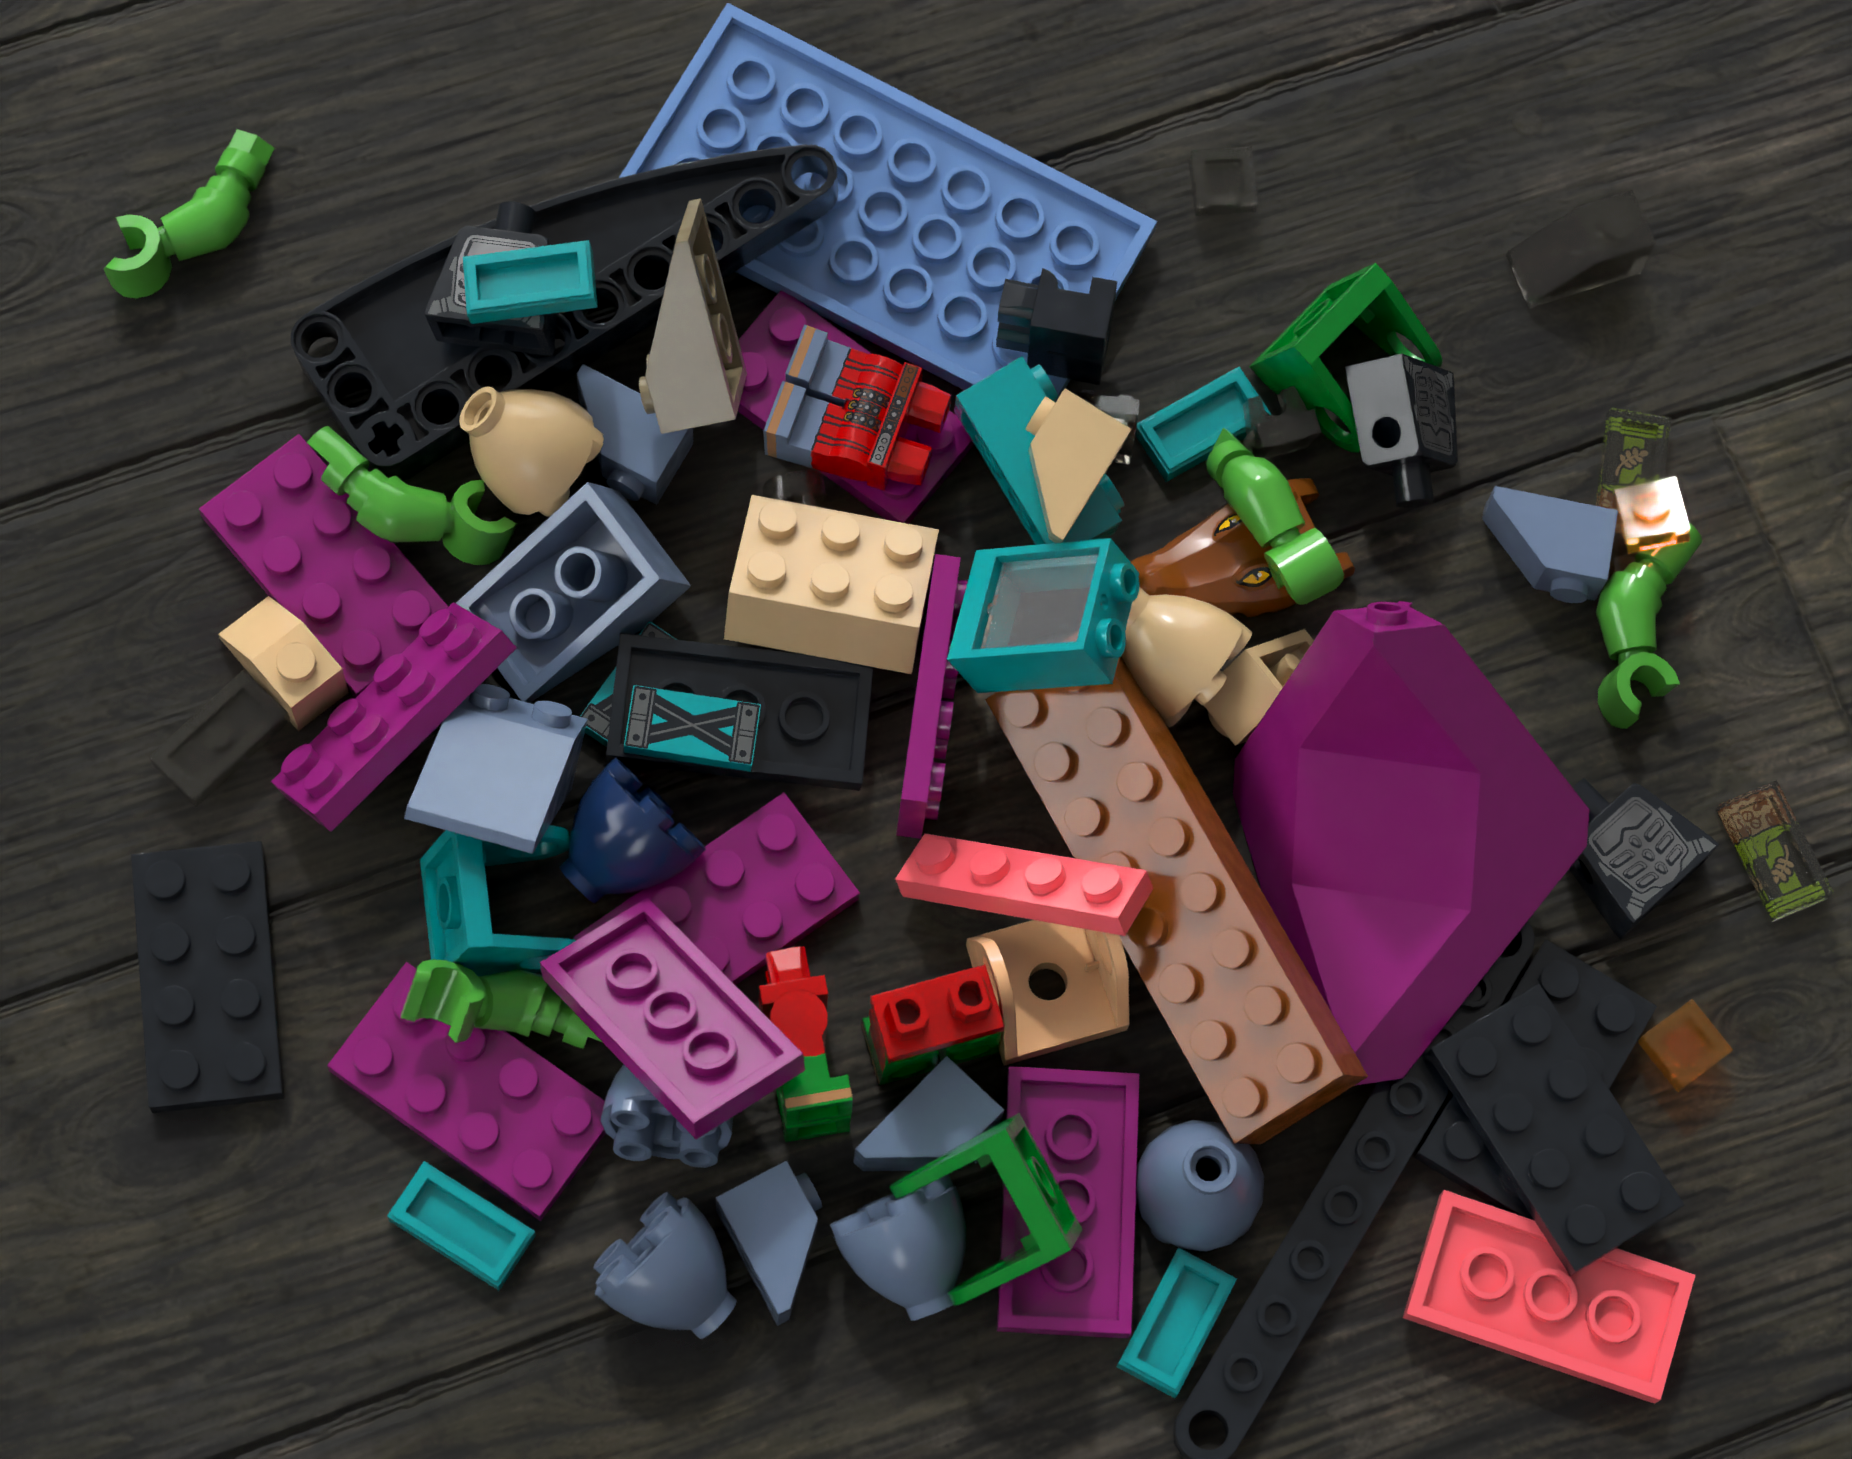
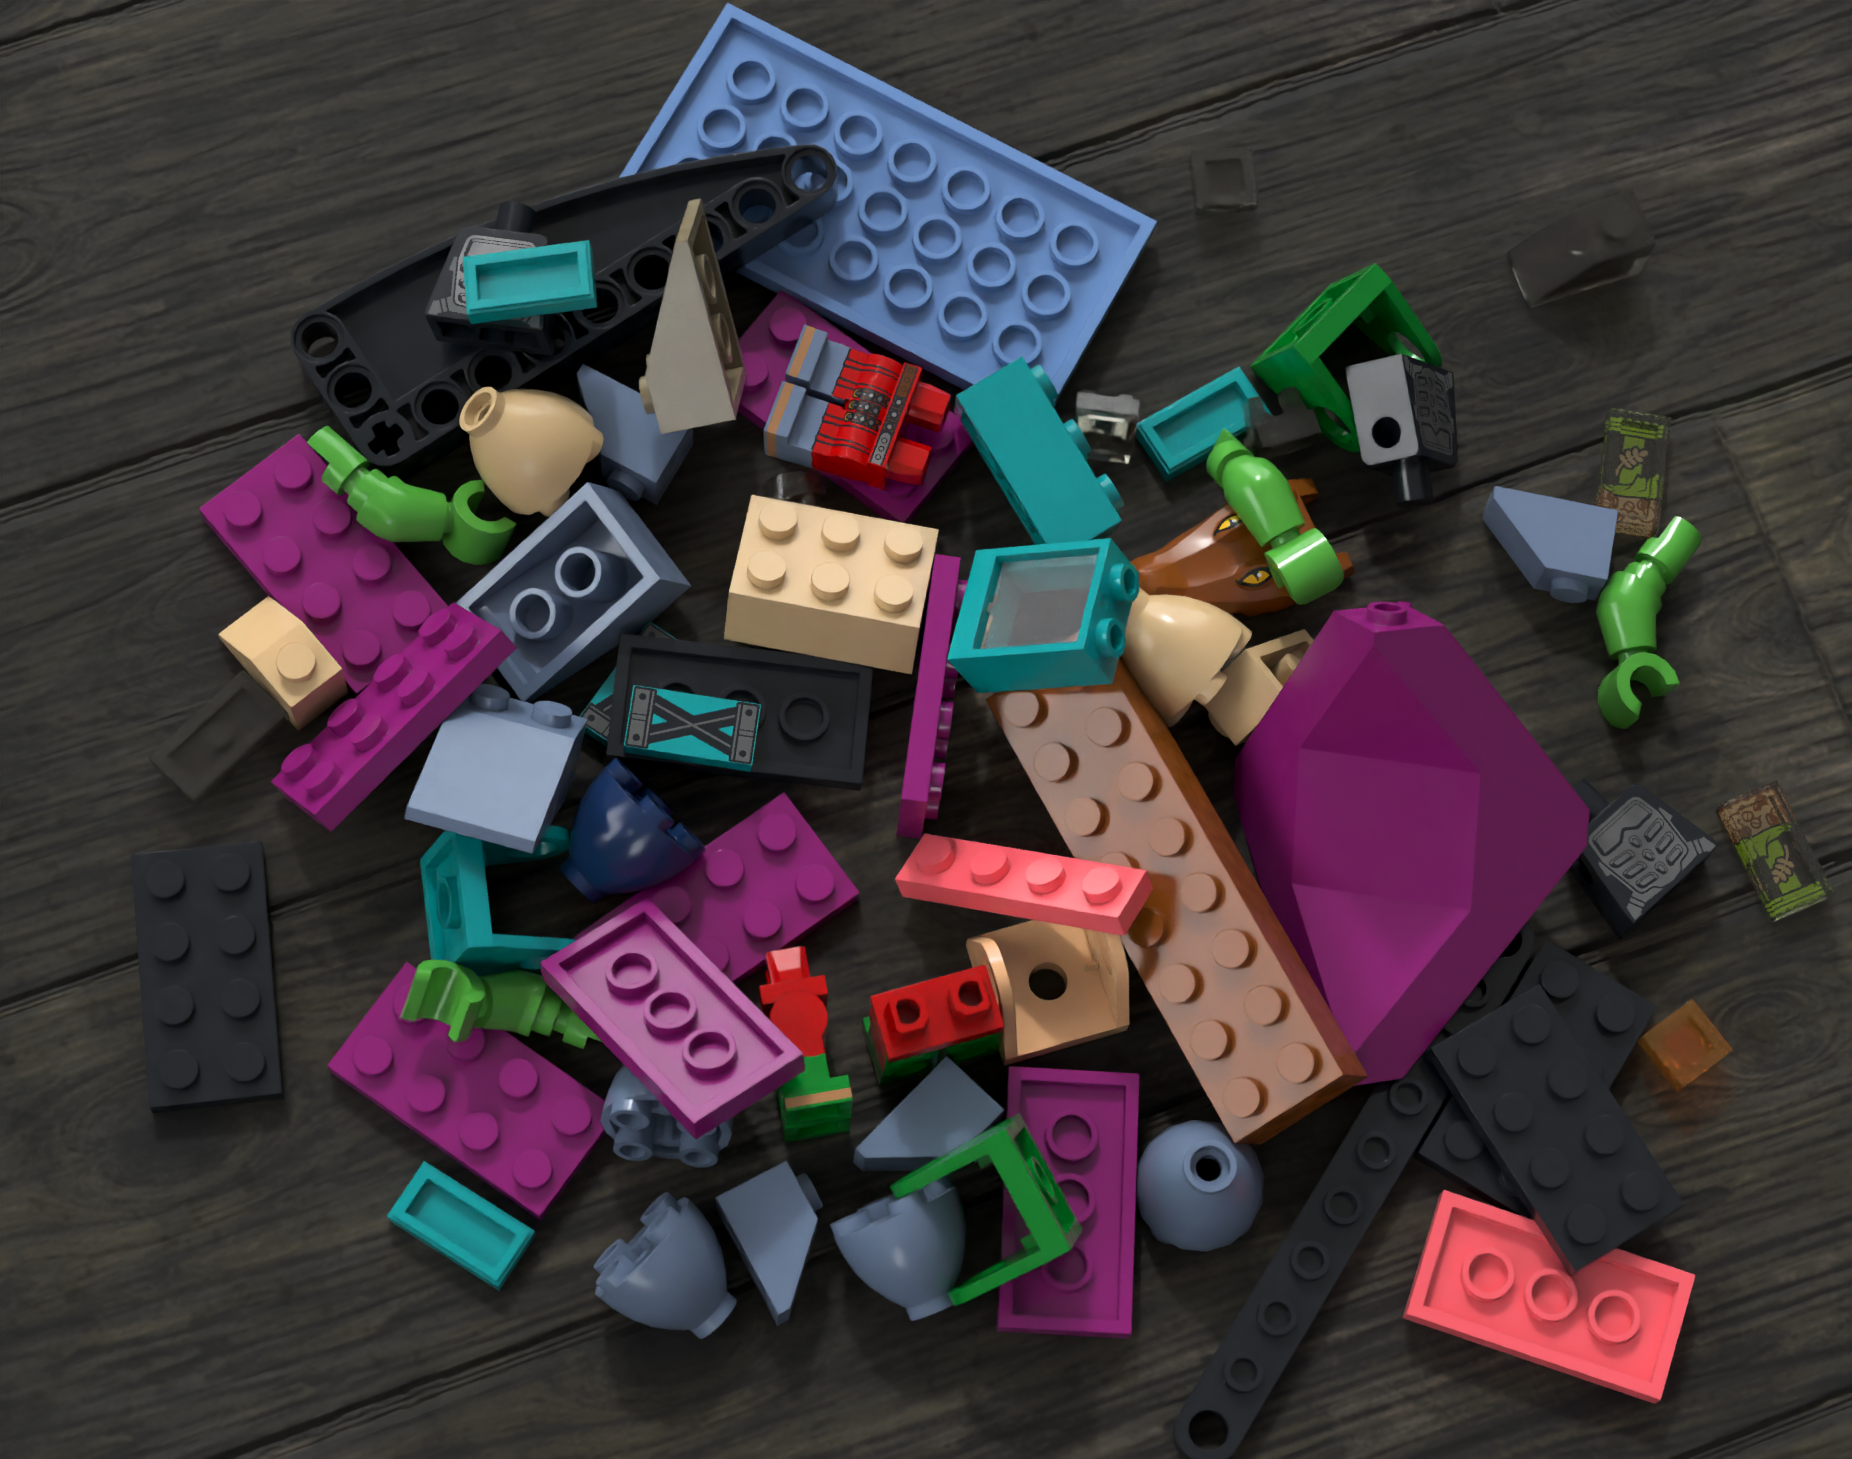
(197, 227): bright green piece -> none
(1058, 327): black hips -> none
(1070, 456): tan slope -> none
(1176, 1323): teal tile -> none
(1652, 515): clear orange plate -> none

